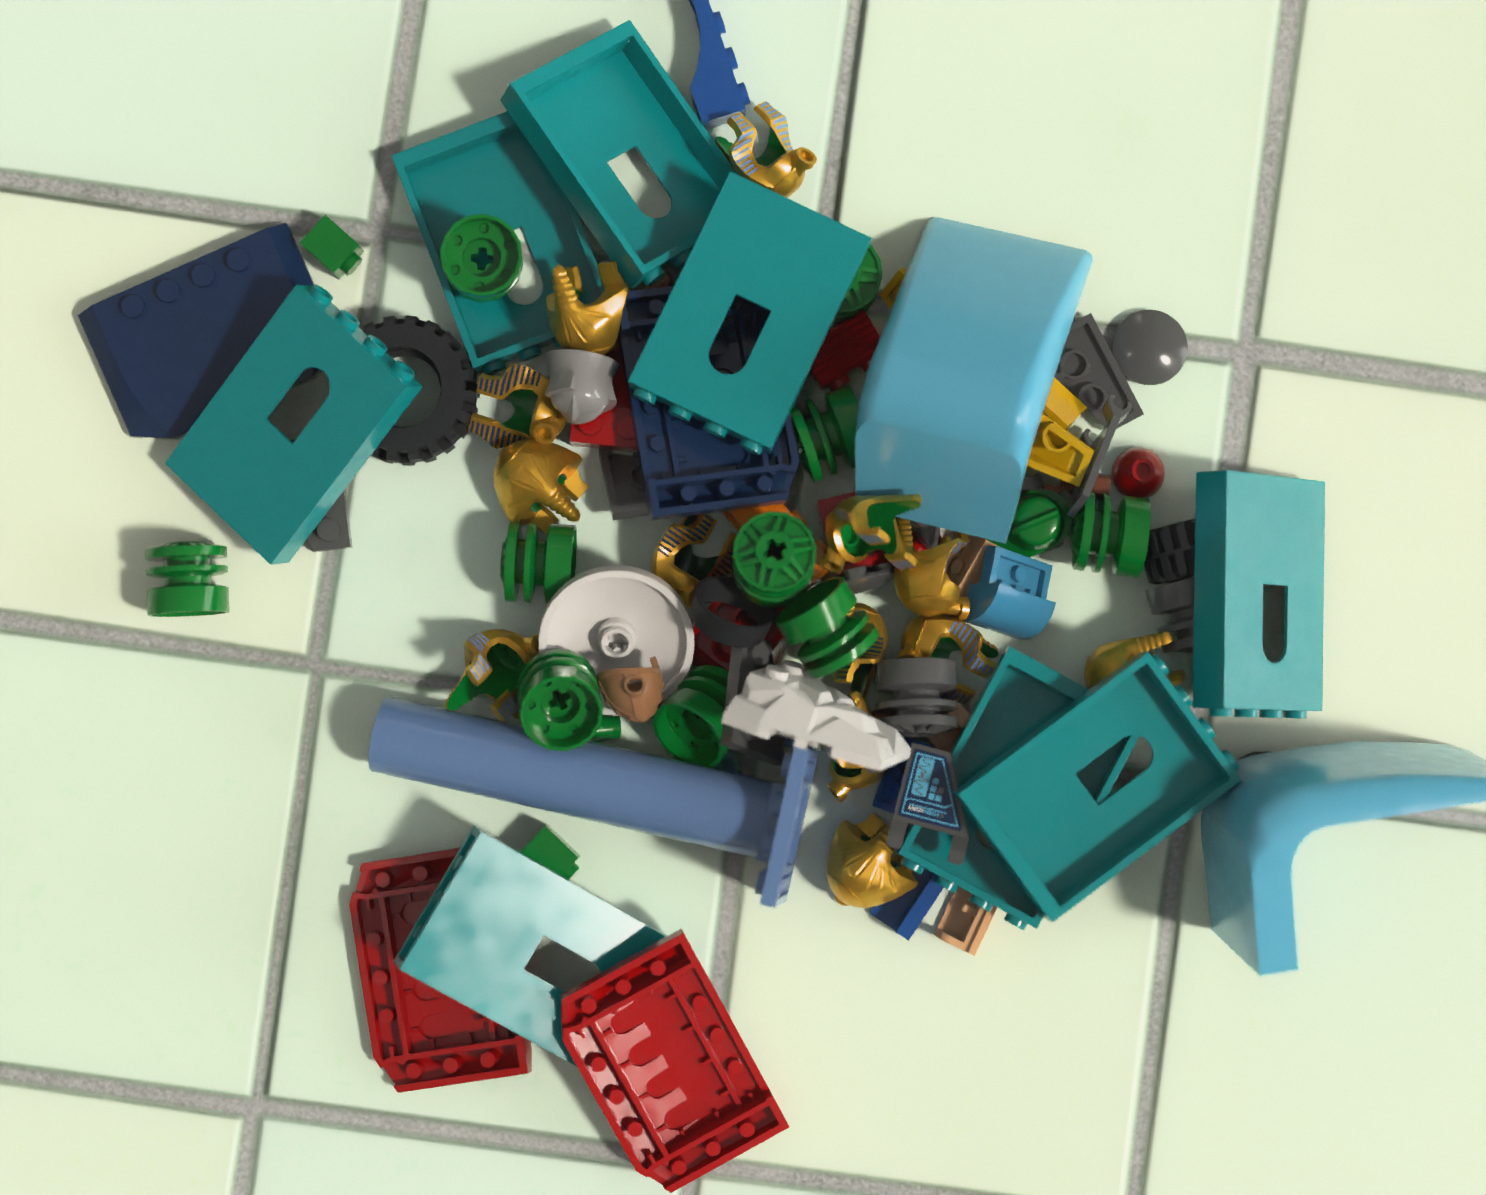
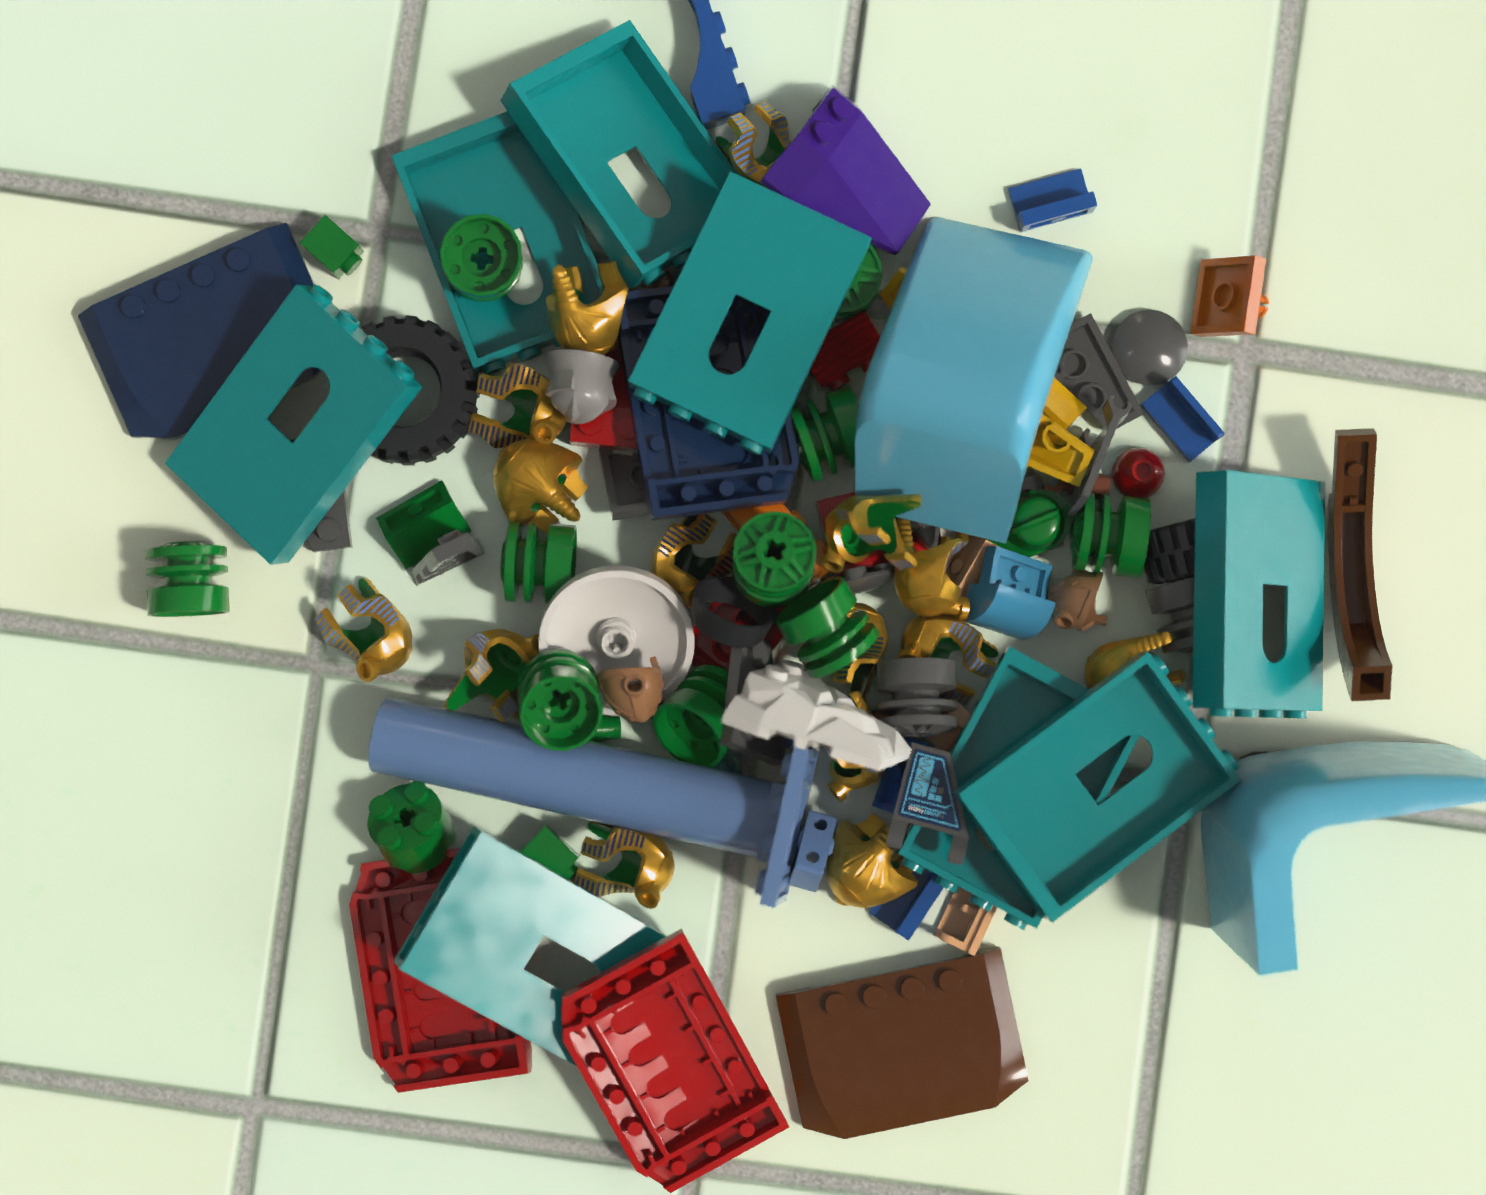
(381, 645): none -> pearl gold piece
(411, 827): none -> green brick
(419, 523): none -> green panel
(452, 552): none -> dark grey wing
(644, 867): none -> pearl gold piece
(813, 848): none -> medium blue piece
(849, 174): none -> dark purple wedge
(903, 1046): none -> reddish brown slope
(1051, 200): none -> blue panel
(1076, 600): none -> medium nougat helmet
(1182, 419): none -> blue panel
(1229, 296): none -> orange tile
(1351, 569): none -> reddish brown arch

